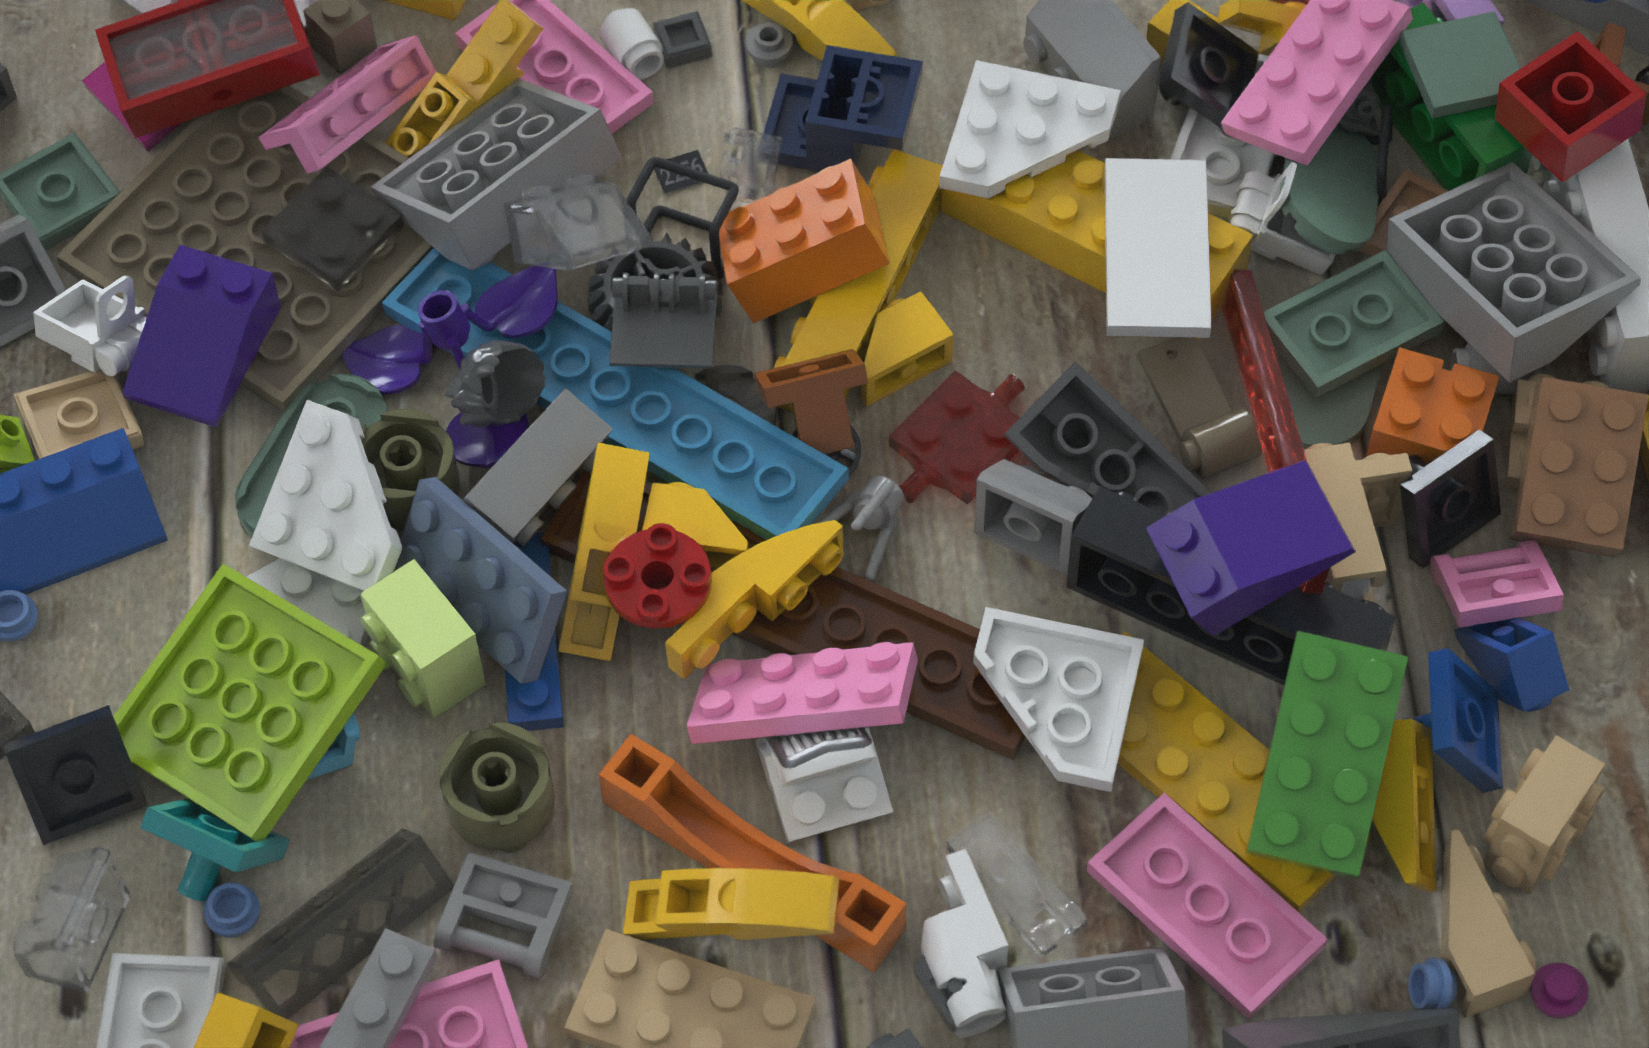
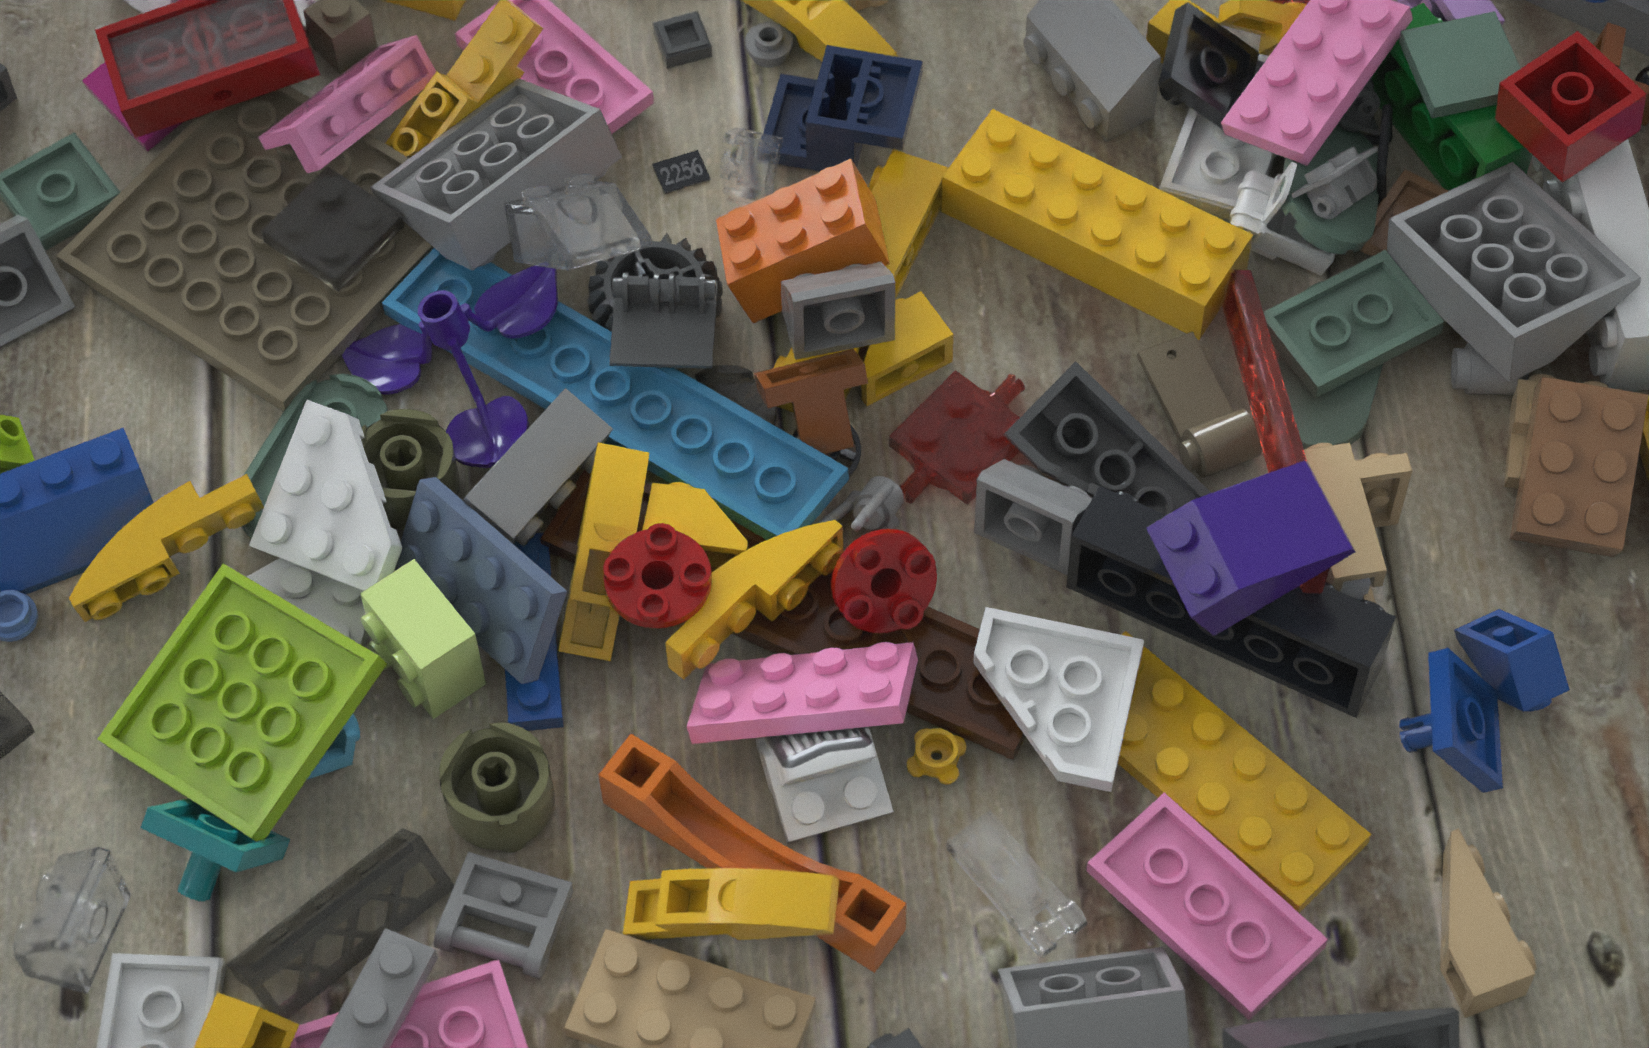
(75, 775): black tile -> none
(76, 412): tan plate -> none
(94, 325): white piece -> none
(141, 552): none -> yellow slope
(201, 335): dark purple slope -> none
(231, 910): medium blue plate -> none
(497, 384): dark grey hair -> none
(632, 42): white brick -> none
(713, 227): black piece -> none
(839, 309): none -> light grey slope
(884, 581): none -> red plate
(936, 741): none -> yellow plate
(963, 953): white plate -> none
(1020, 126): white plate -> none
(1157, 248): white tile -> none
(1327, 755): bright green brick -> none
(1339, 182): none -> light grey hinge
(1407, 804): yellow slope -> none
(1430, 407): orange piece -> none
(1432, 984): medium blue plate -> none
(1450, 497): black tile -> none
(1497, 584): bright pink plate -> none
(1543, 814): tan brick -> none
(1559, 990): magenta plate -> none

